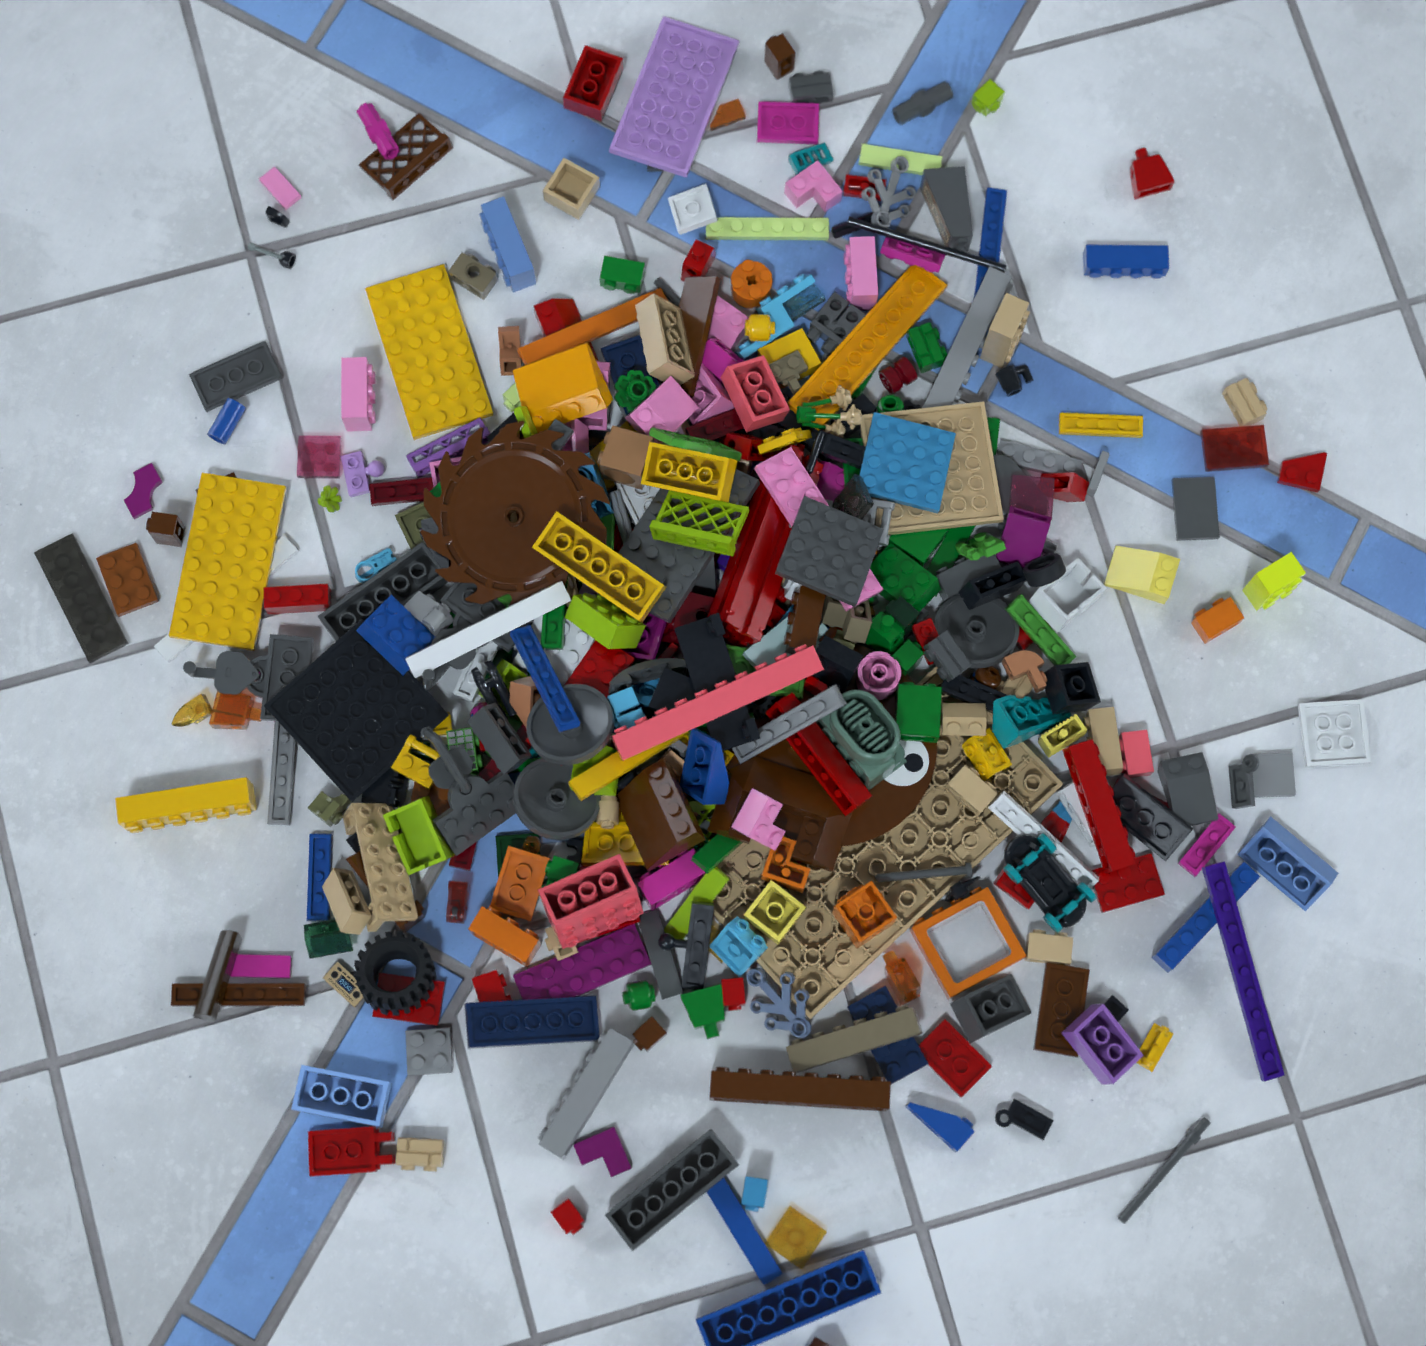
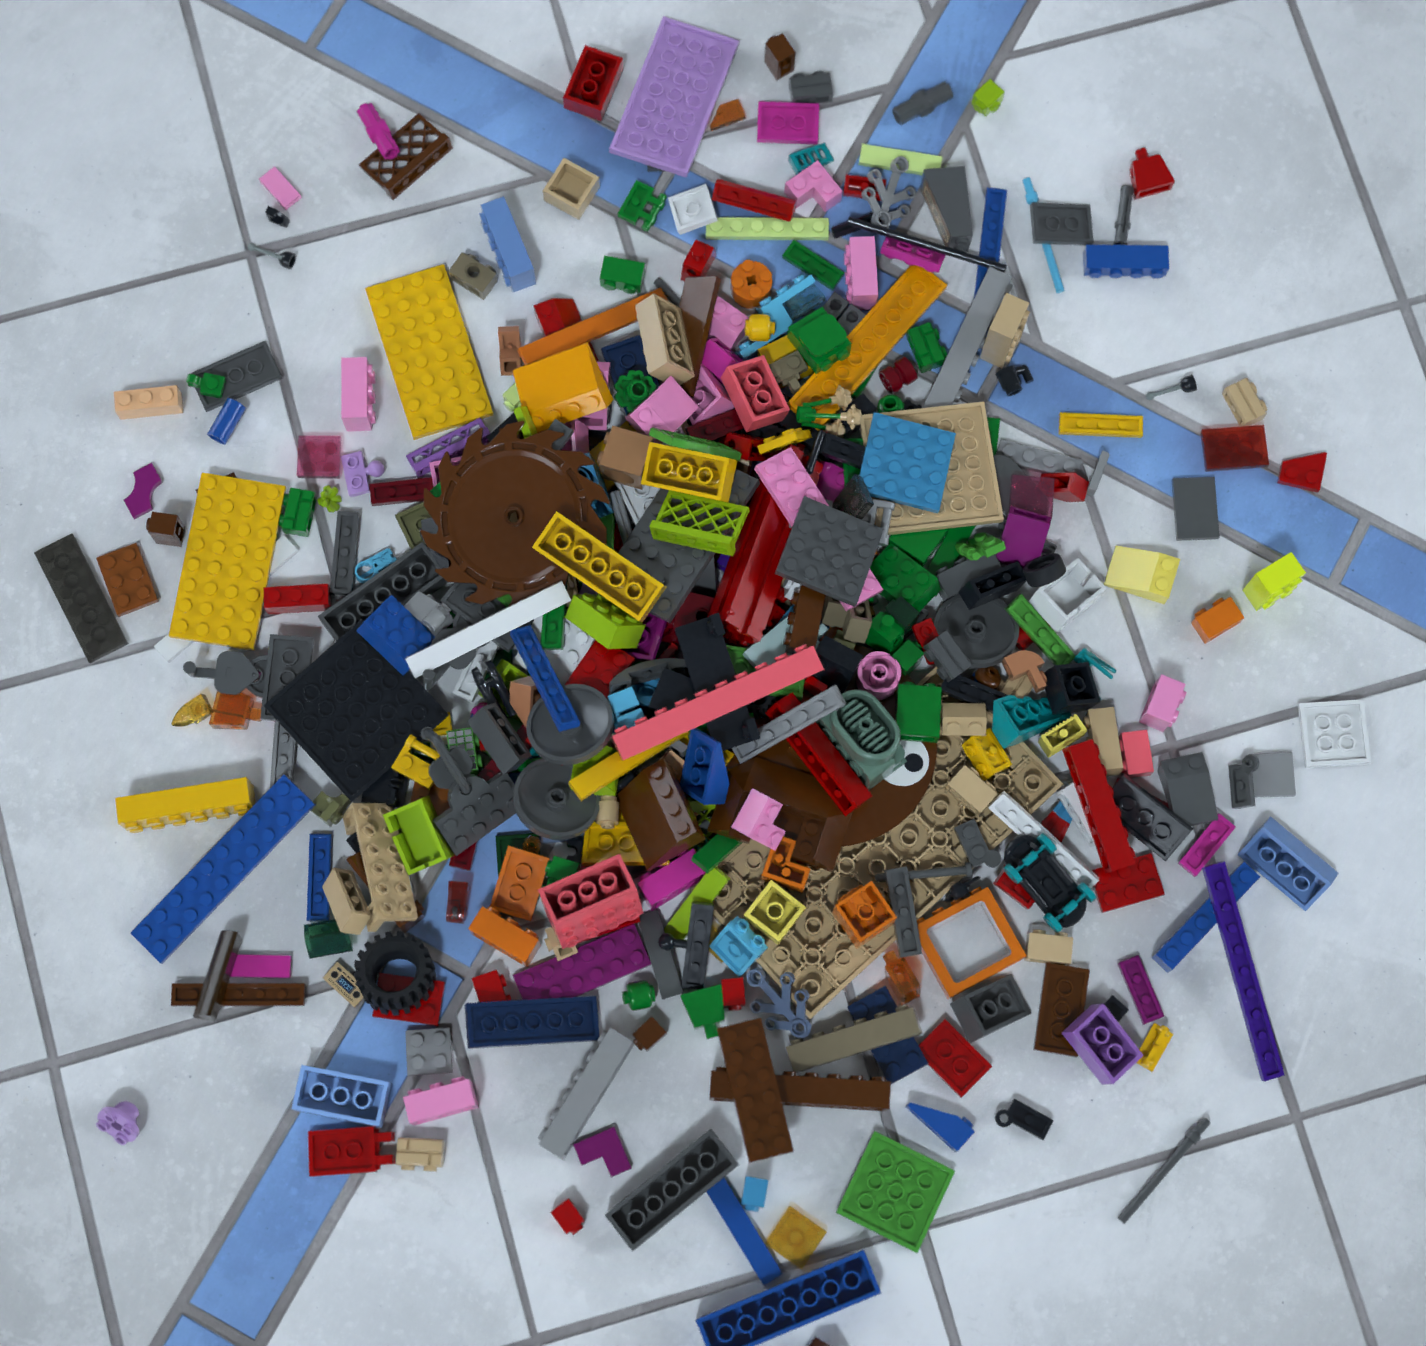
(119, 1122): none -> lavender plate
(148, 402): none -> light nougat brick
(209, 385): none -> green plate
(222, 869): none -> blue plate
(298, 512): none -> green brick
(344, 553): none -> dark grey plate
(440, 1101): none -> bright pink brick
(636, 202): none -> green plate
(754, 200): none -> red fence
(755, 1090): none -> reddish brown brick
(813, 265): none -> green tile
(820, 340): none -> green brick
(895, 1192): none -> bright green plate
(902, 905): none -> dark grey plate
(975, 846): none -> dark grey hinge
(1032, 197): none -> medium azure bar
(1061, 224): none -> dark grey tile
(1086, 656): none -> teal plant
(1122, 224): none -> dark grey pin
(1140, 989): none -> magenta tile
(1162, 703): none -> bright pink brick
(1187, 385): none -> hinge

